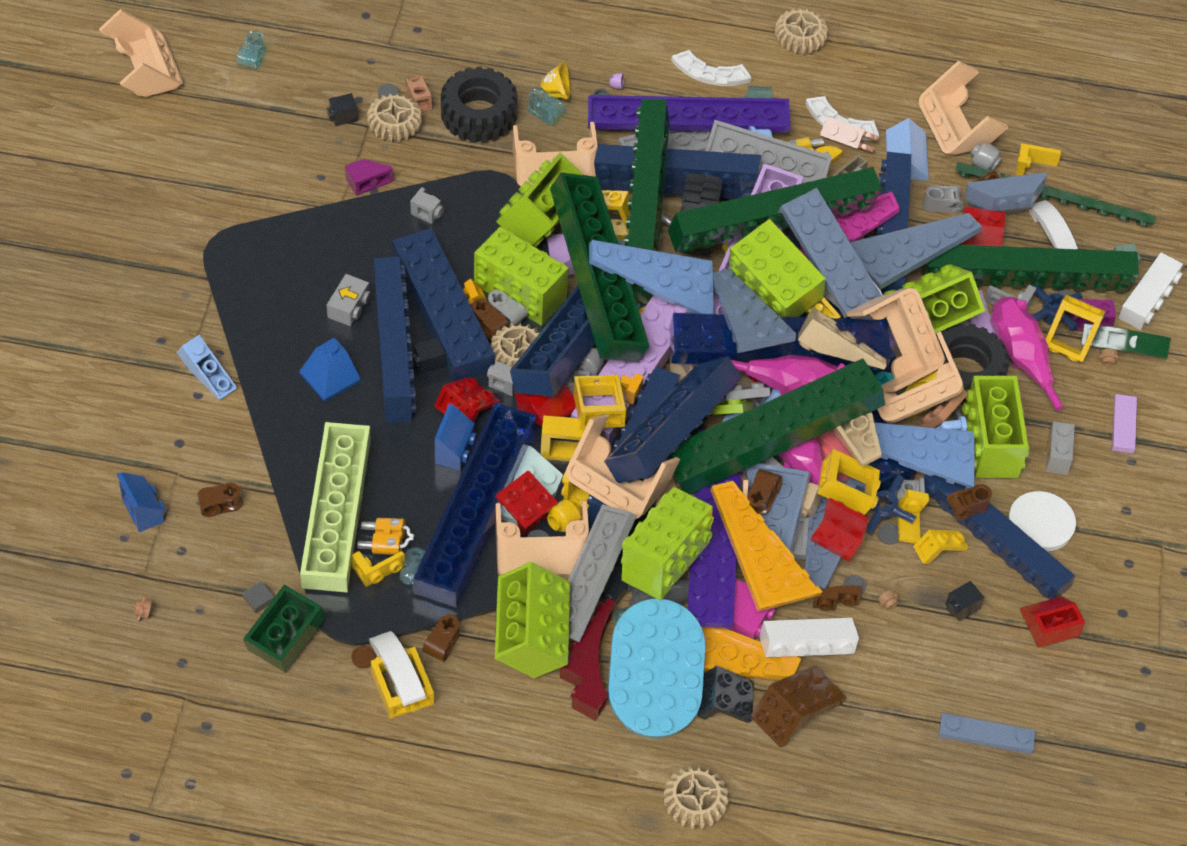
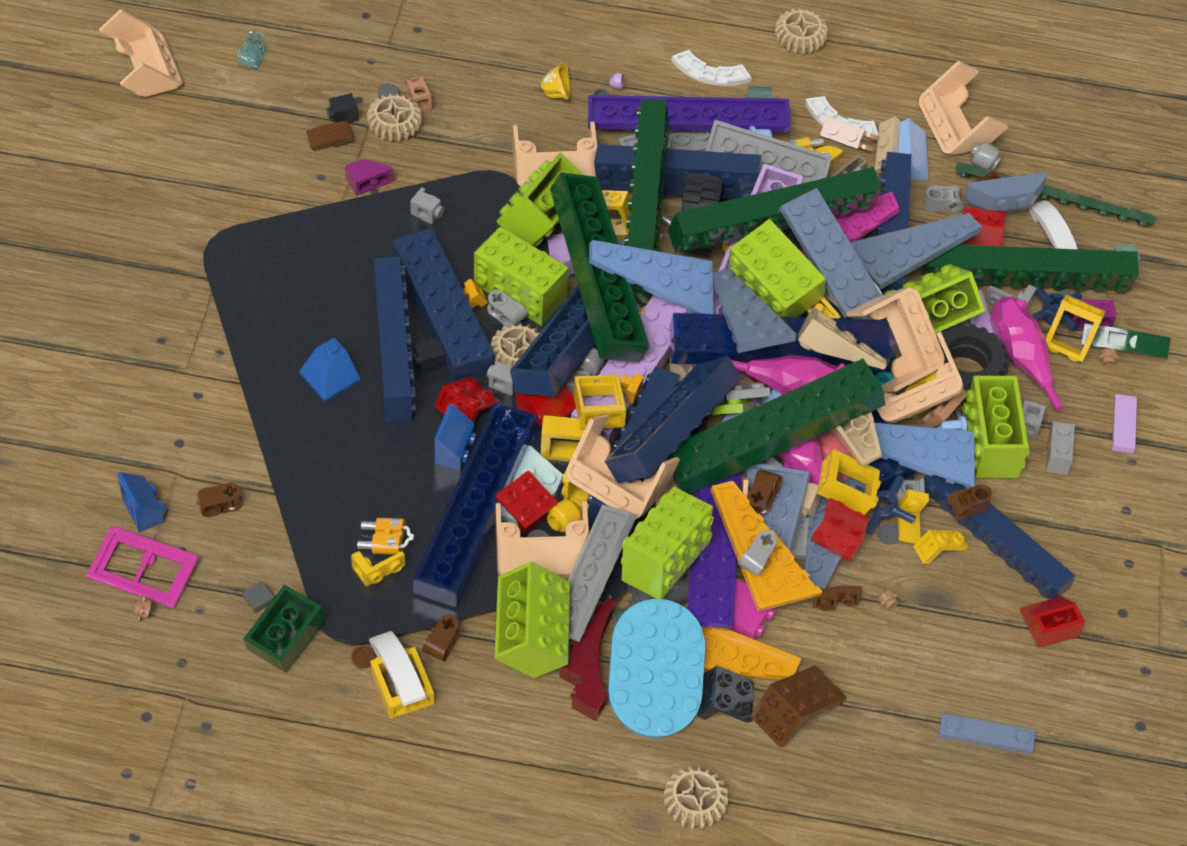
(152, 548): none -> dark pink door
(206, 367): light blue slope -> none
(332, 133): none -> reddish brown slope
(335, 507): yellowish green brick -> none
(348, 300): light grey brick -> none
(412, 561): clear light blue plate -> none
(479, 86): black tyre -> none
(488, 317): reddish brown piece -> none
(546, 108): clear light blue piece -> none
(757, 553): none -> light grey piece
(808, 637): white brick -> none
(855, 580): dark grey piece -> none
(887, 140): none -> tan plate
(964, 601): black brick -> none
(1033, 417): none -> light grey brick
(1036, 154): yellow bracket -> none
(1044, 519): white tile -> none
(1150, 291): white brick -> none

